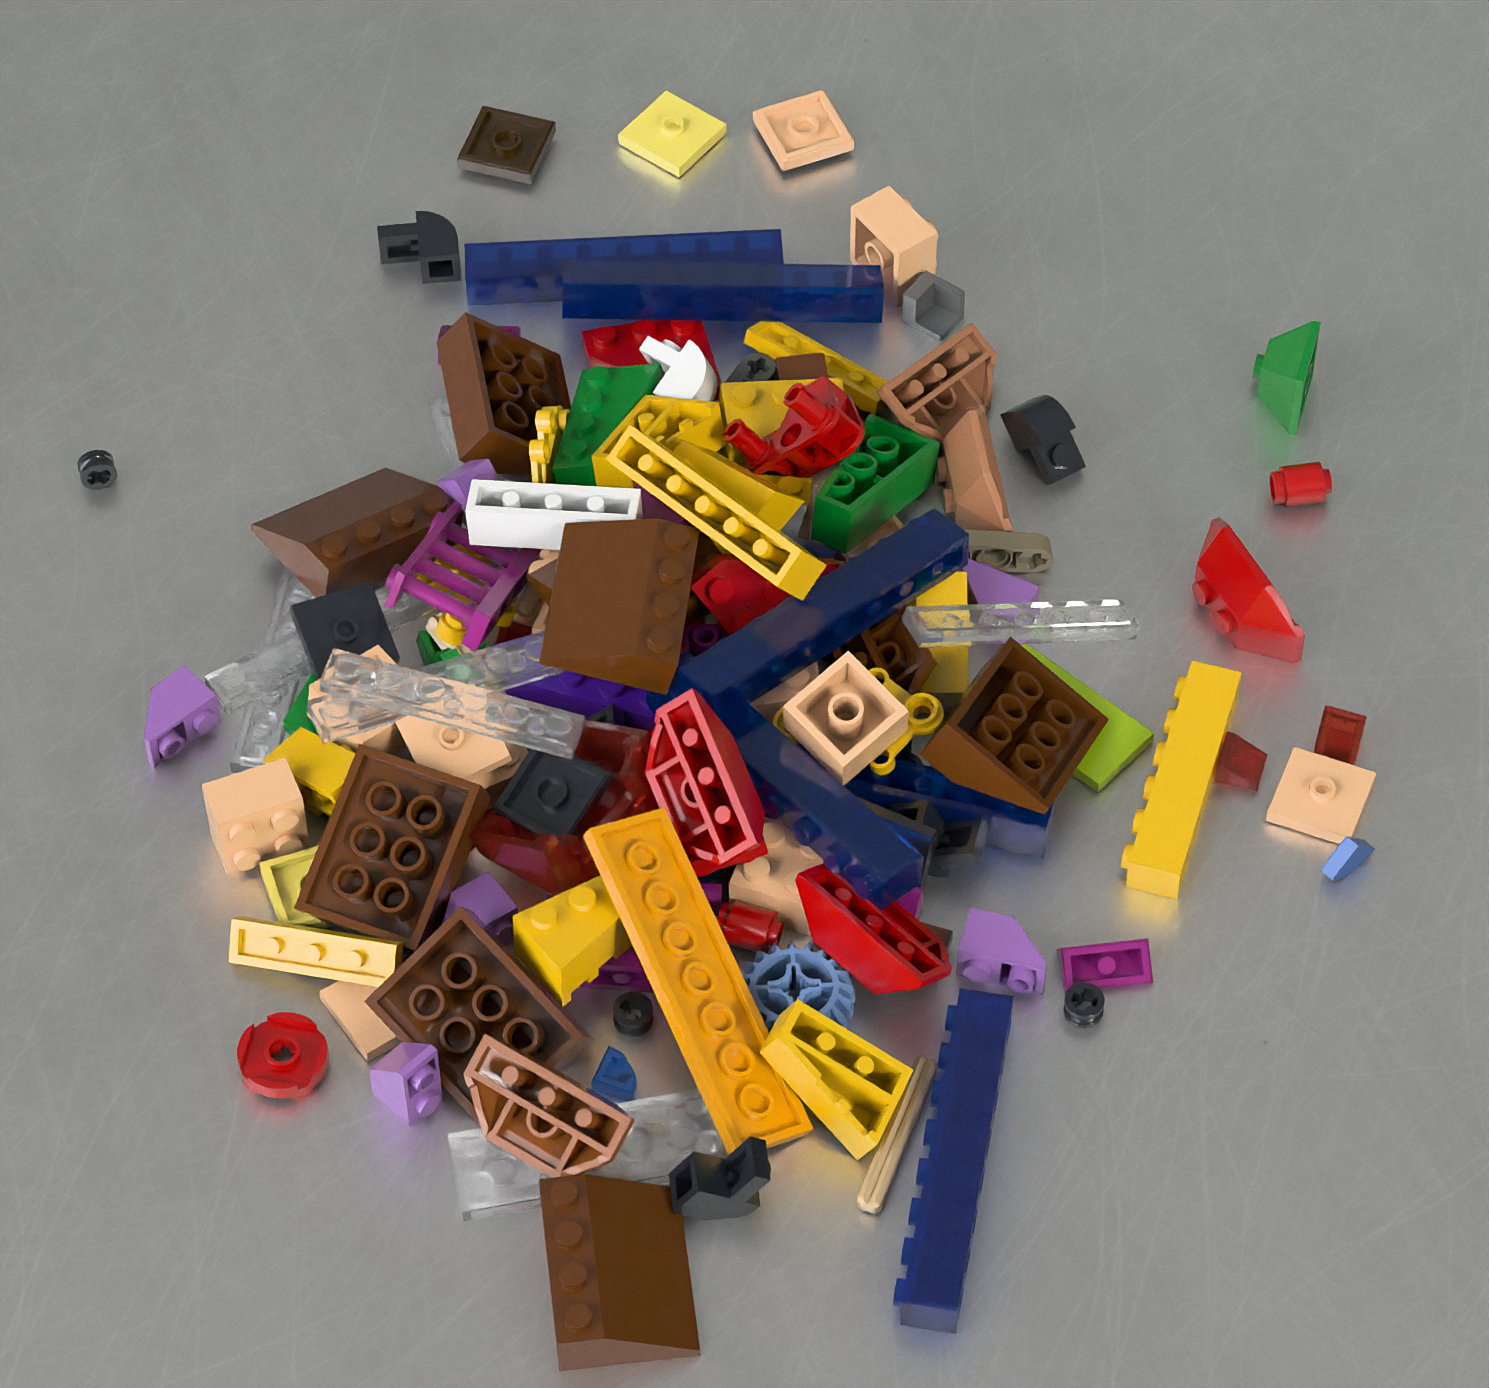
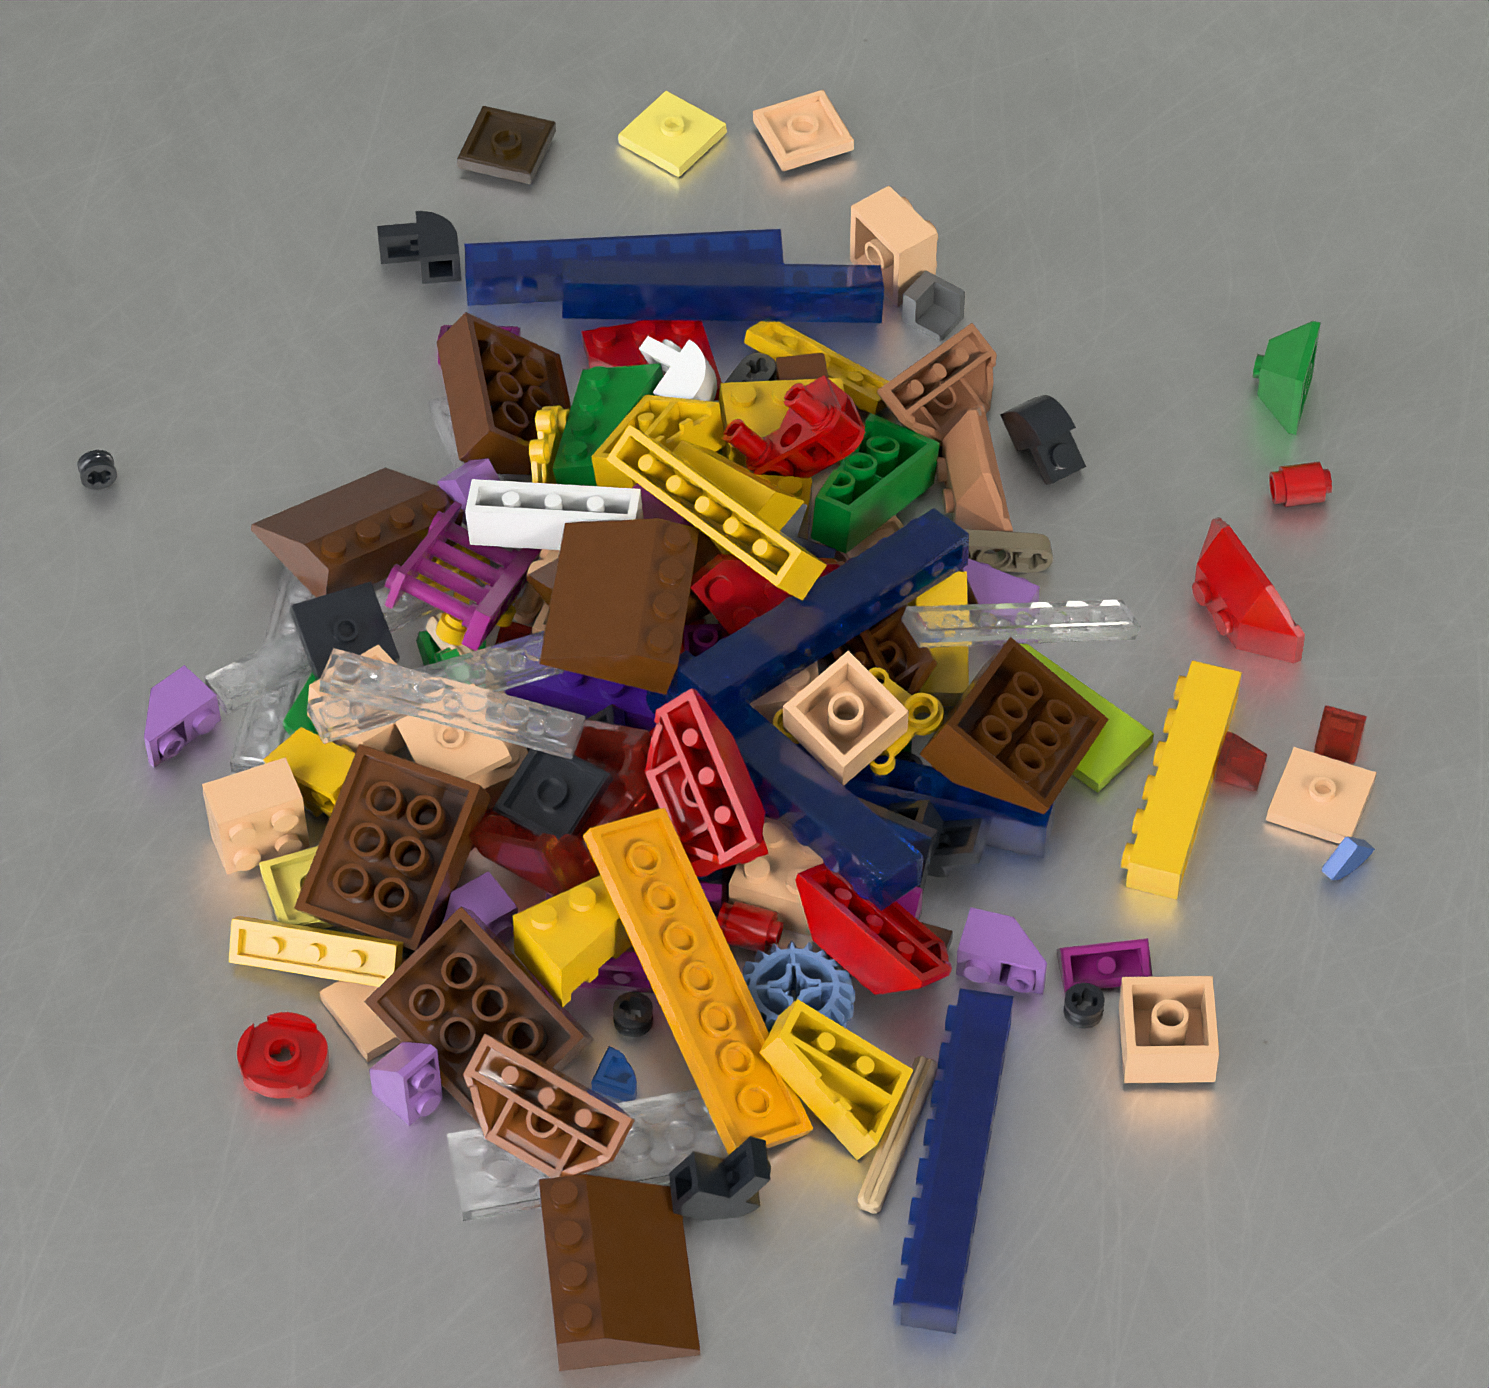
(1168, 1029): none -> light nougat brick

